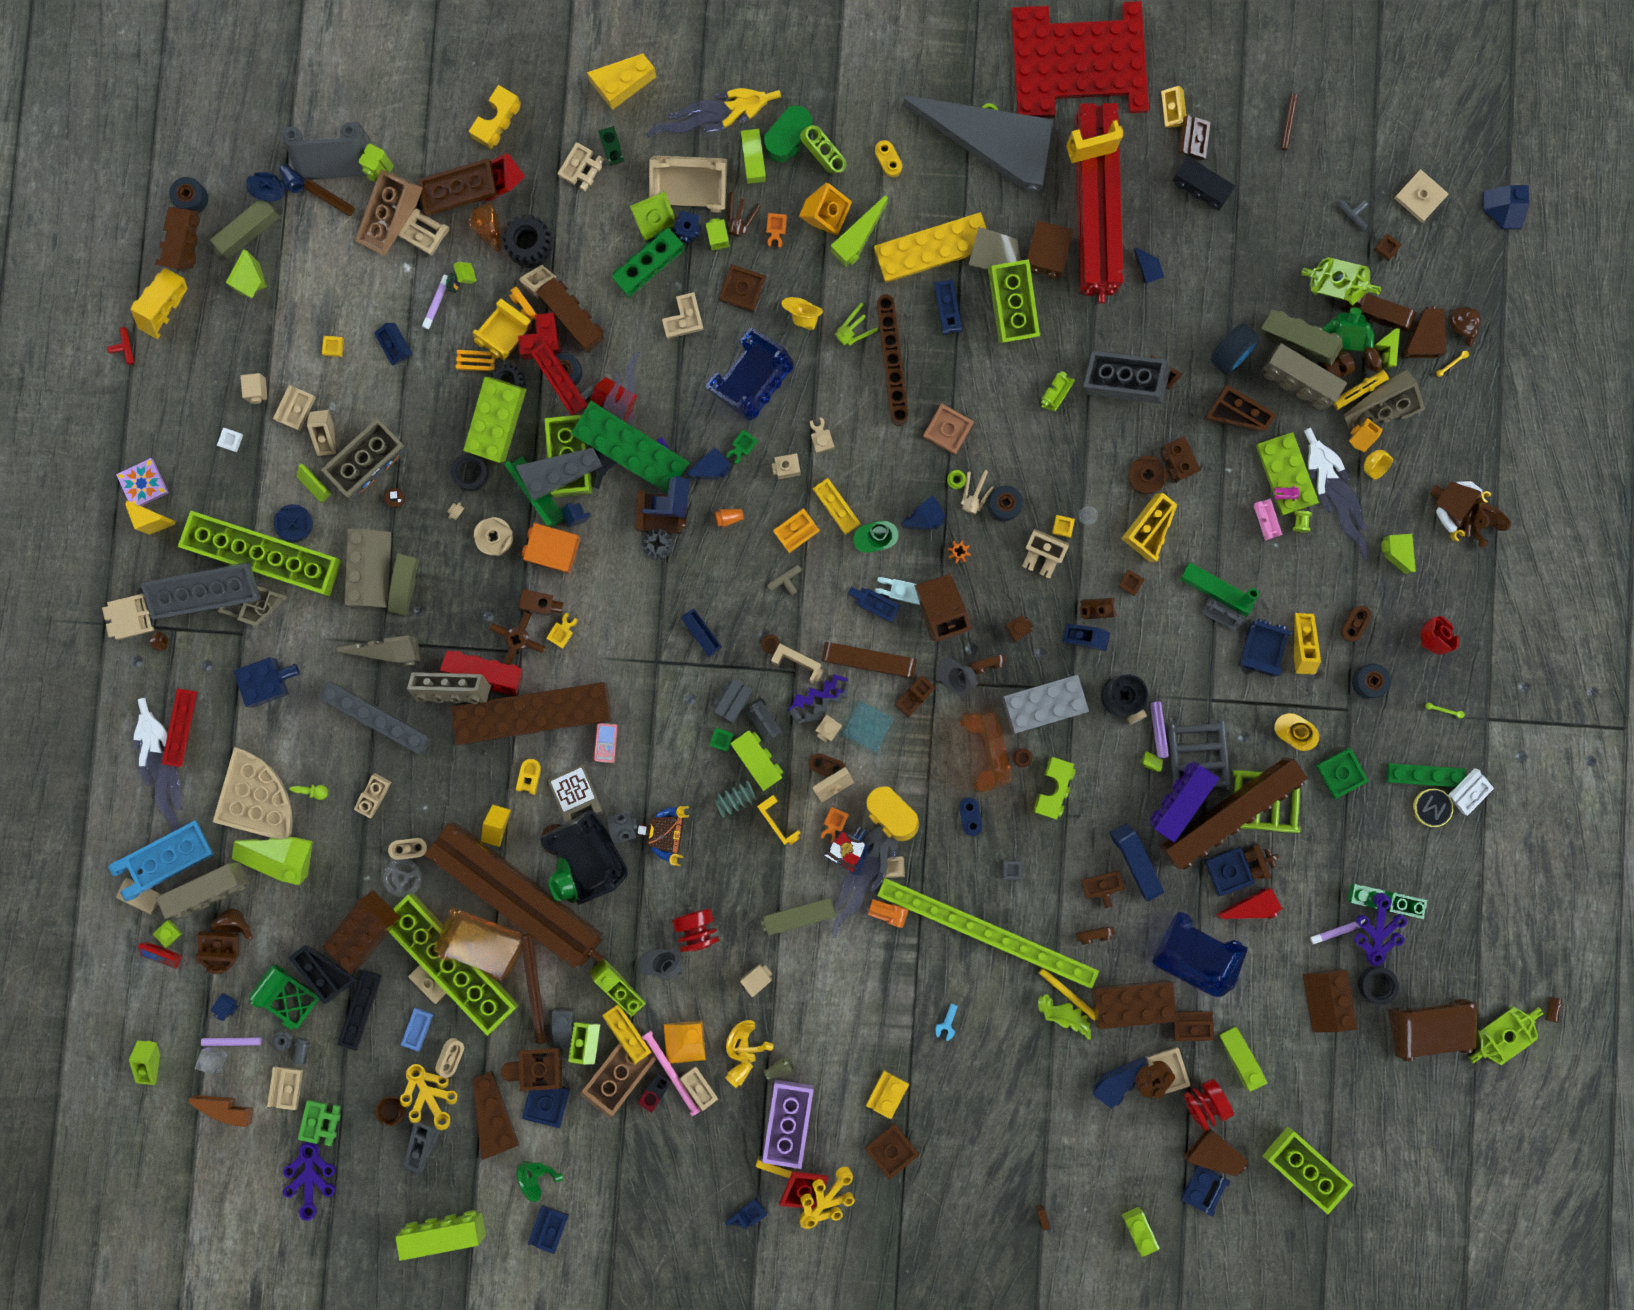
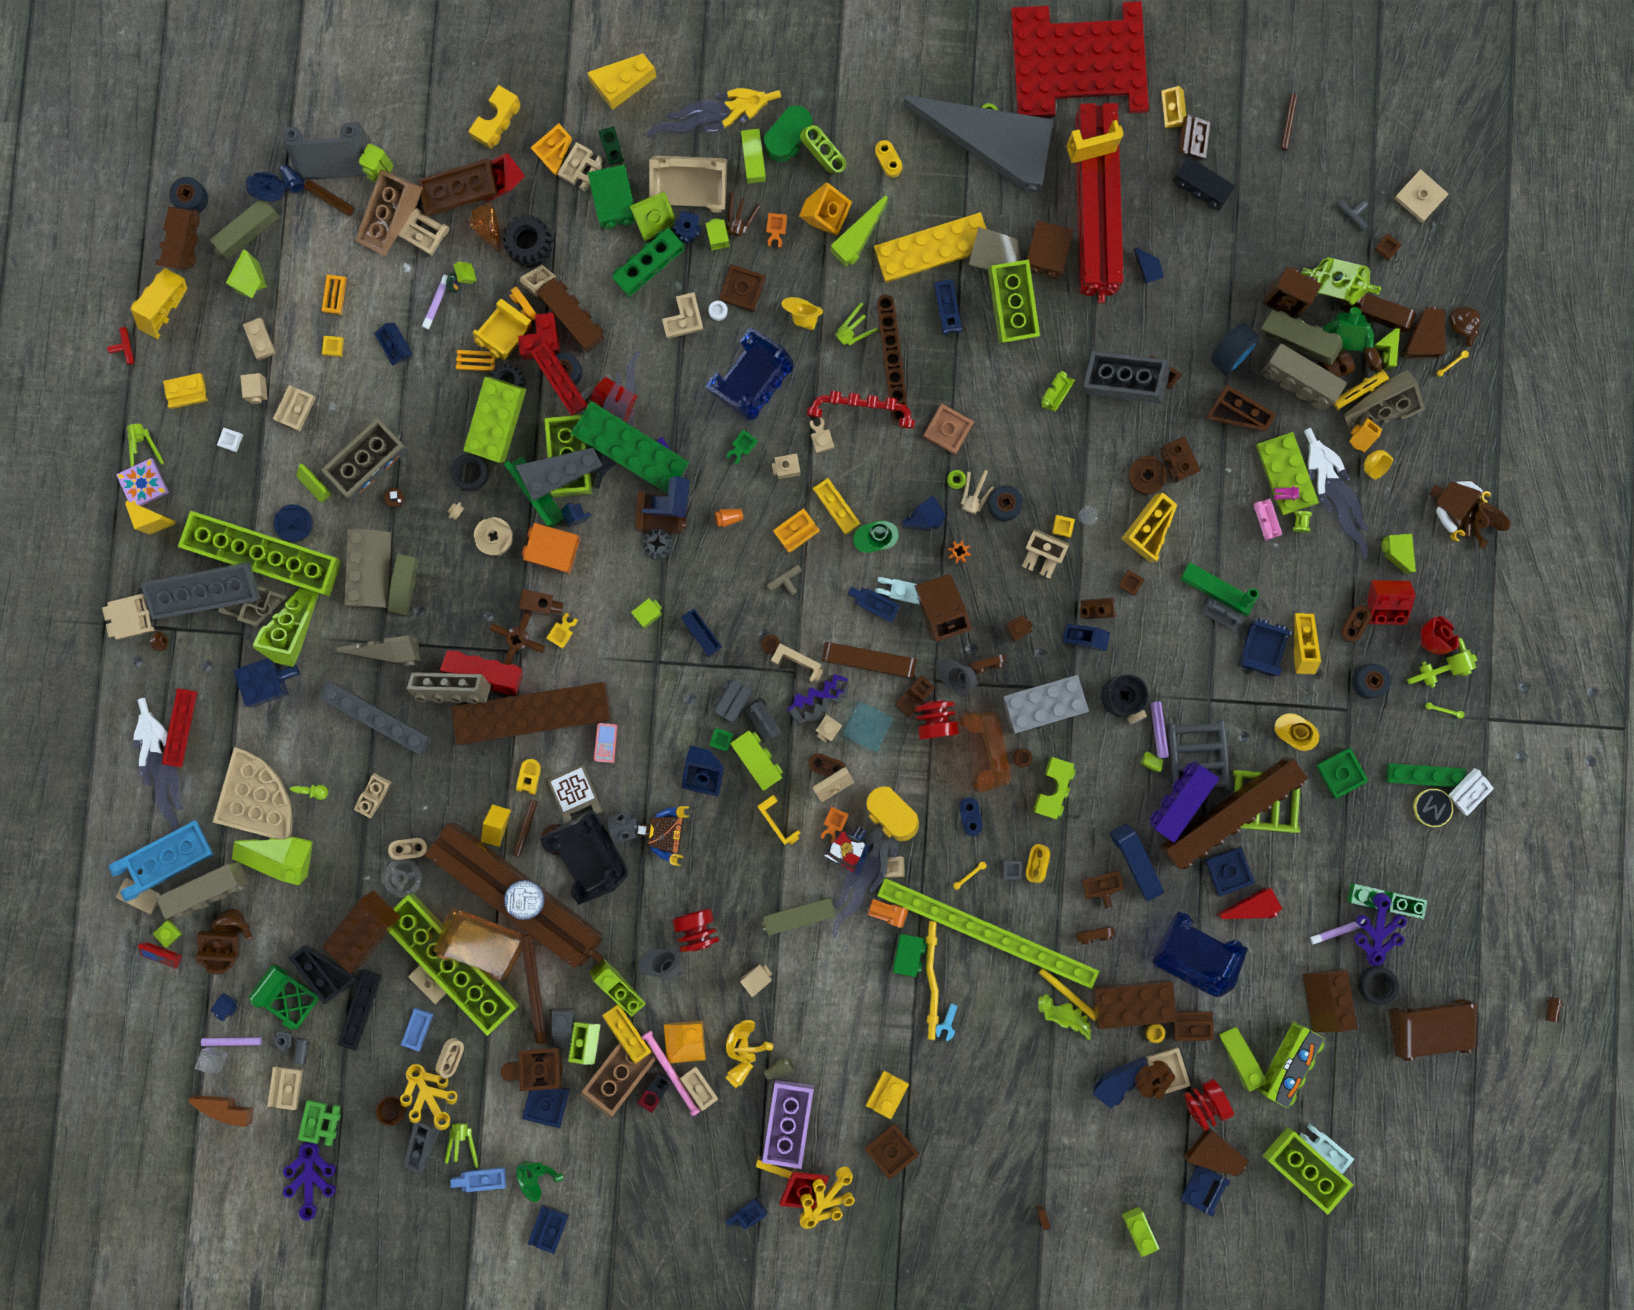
(136, 434): none -> lime plant
(145, 1062): lime slope -> none
(185, 390): none -> yellow plate
(259, 339): none -> tan plate
(286, 631): none -> lime wedge
(322, 432): tan slope -> none
(332, 310): none -> light orange tile
(440, 1235): lime brick -> none
(458, 1133): none -> lime plant
(481, 1179): none -> medium blue hinge
(493, 1120): reddish brown wing -> none
(524, 899): none -> tile
(525, 828): none -> reddish brown bar
(553, 148): none -> light orange wing
(561, 883): green piece -> none
(612, 196): none -> green slope
(647, 612): none -> lime brick
(702, 772): none -> dark blue slope
(711, 467): dark blue slope -> none
(718, 310): none -> white tile
(735, 799): sand green piece -> none
(855, 401): none -> red bar
(908, 955): none -> green brick
(932, 1018): none -> yellow bar
(936, 720): none -> red wheel
(982, 865): none -> yellow hinge
(1038, 861): none -> yellow plate
(1155, 1033): none -> yellow tile
(1262, 870): reddish brown hips -> none
(1291, 1064): none -> brick
(1292, 292): none -> reddish brown brick
(1328, 1149): none -> light aqua hinge
(1390, 602): none -> red slope
(1458, 663): none -> lime piece
(1492, 1041): lime plate -> none
(1507, 205): dark blue slope -> none

